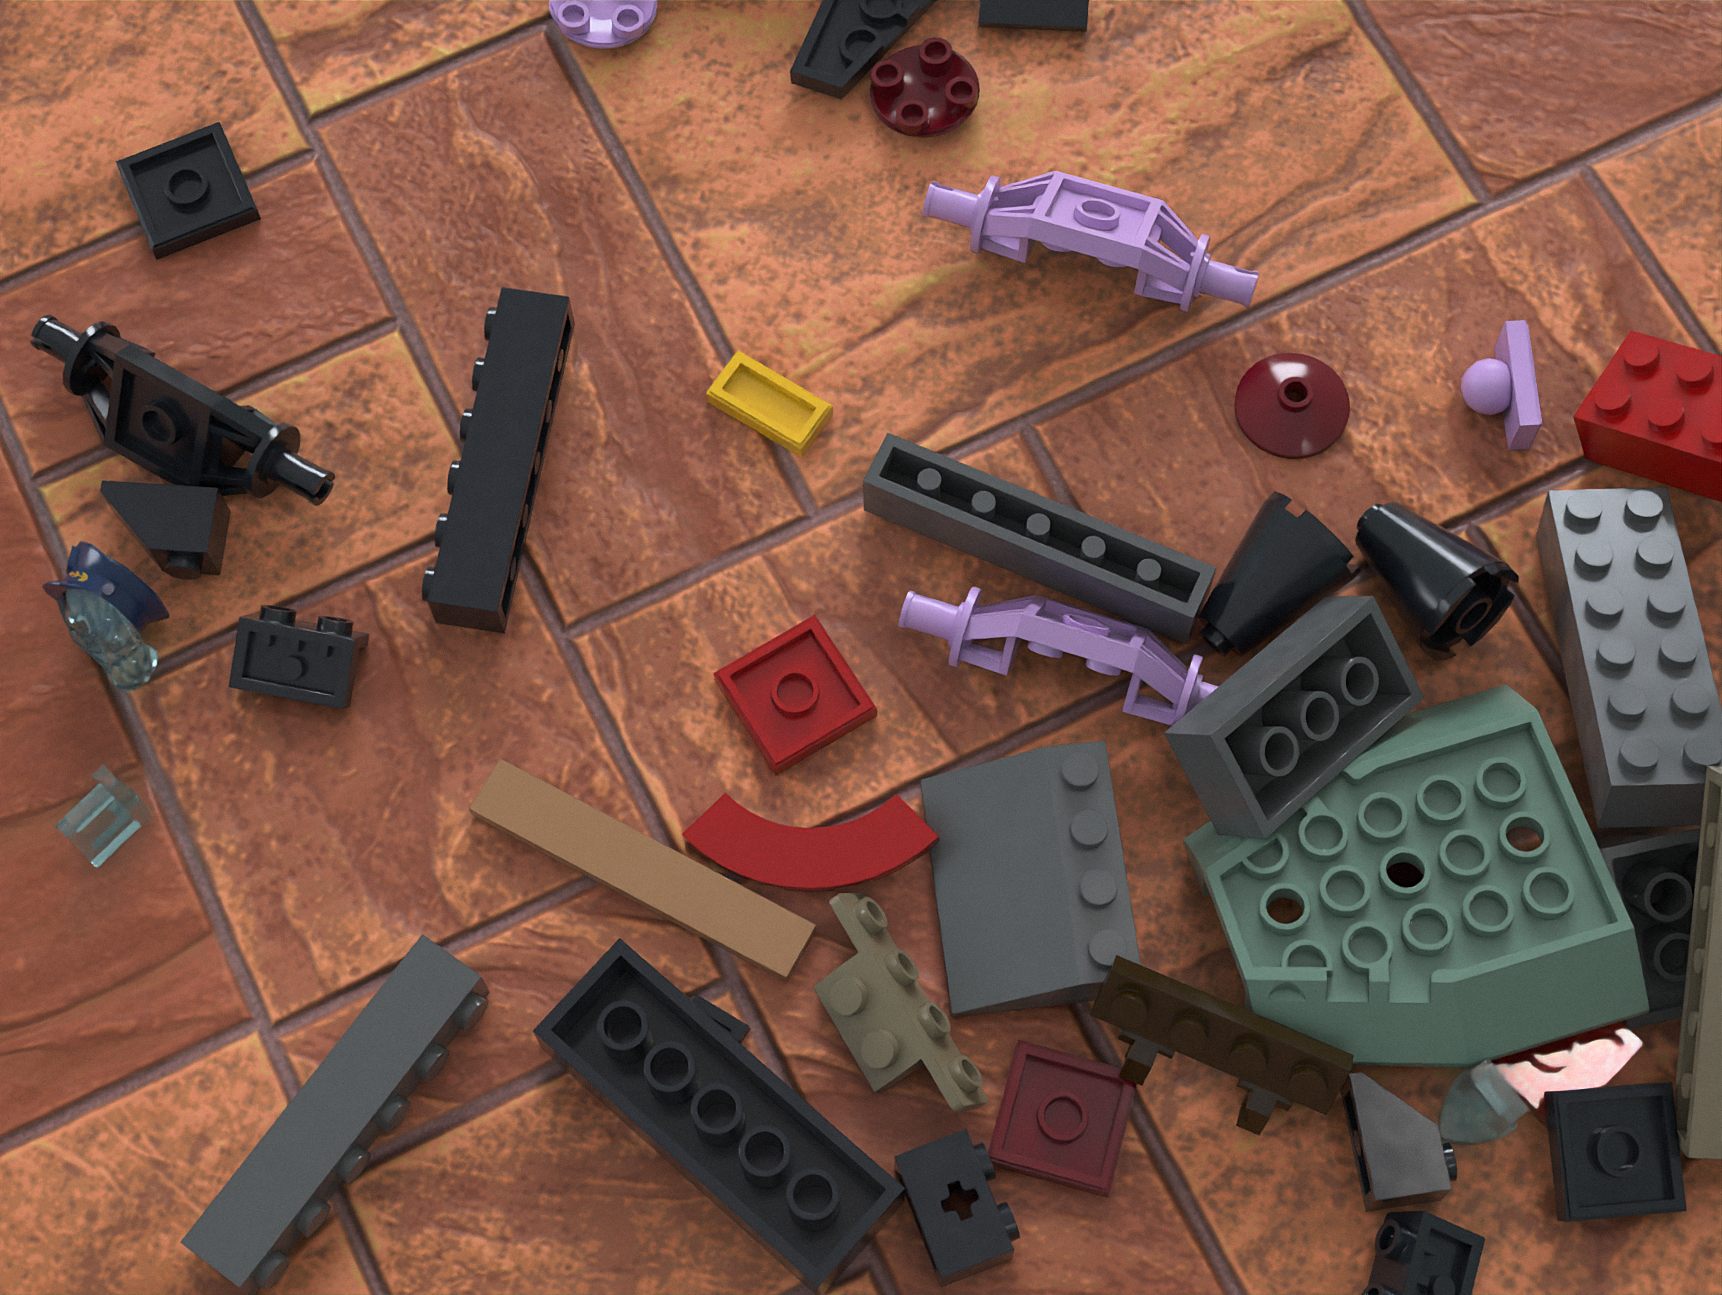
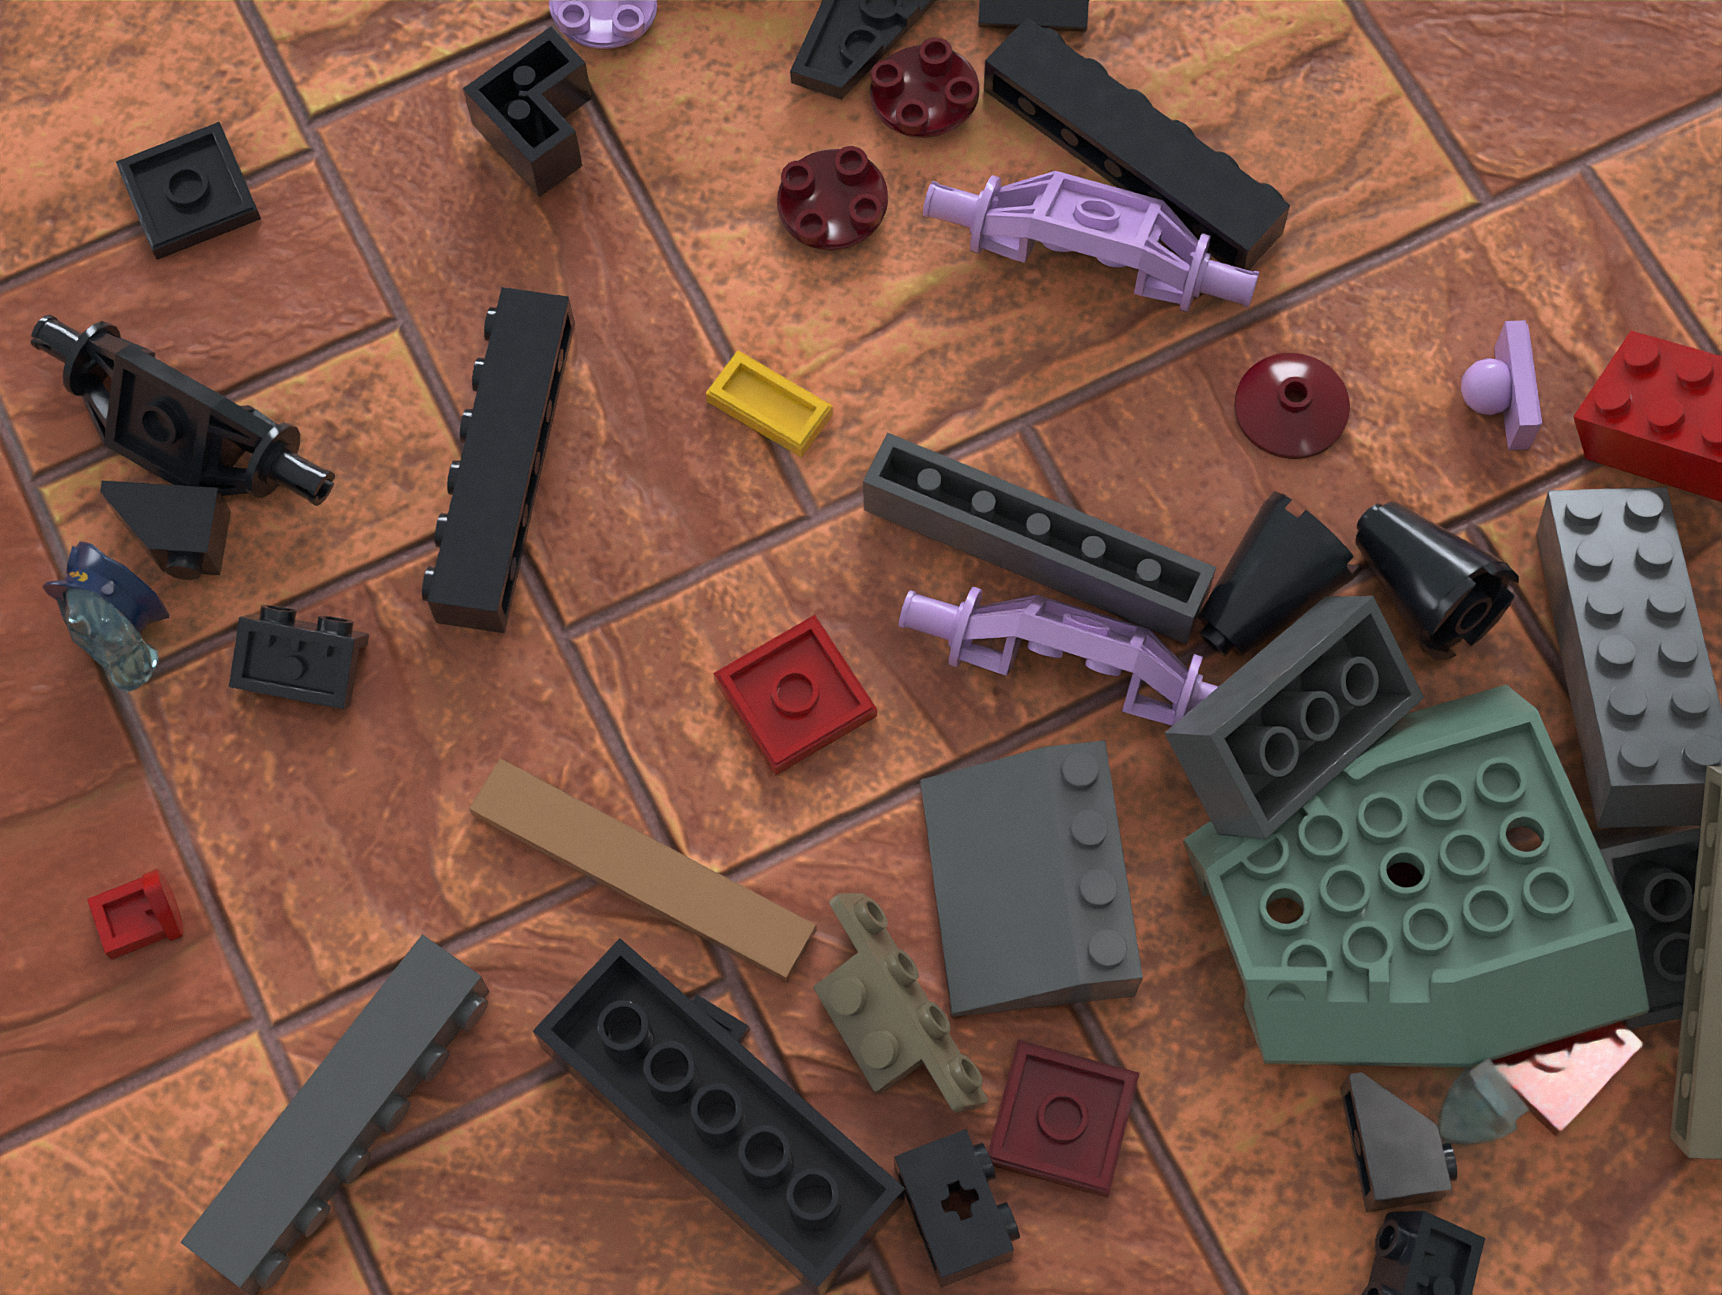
(104, 817): clear light blue tile -> none
(136, 914): none -> red tile
(524, 106): none -> black brick
(811, 856): red tile -> none
(832, 198): none -> dark red dish
(1134, 143): none -> black brick
(1267, 1057): dark brown hinge -> none
(1614, 1151): black tile -> none

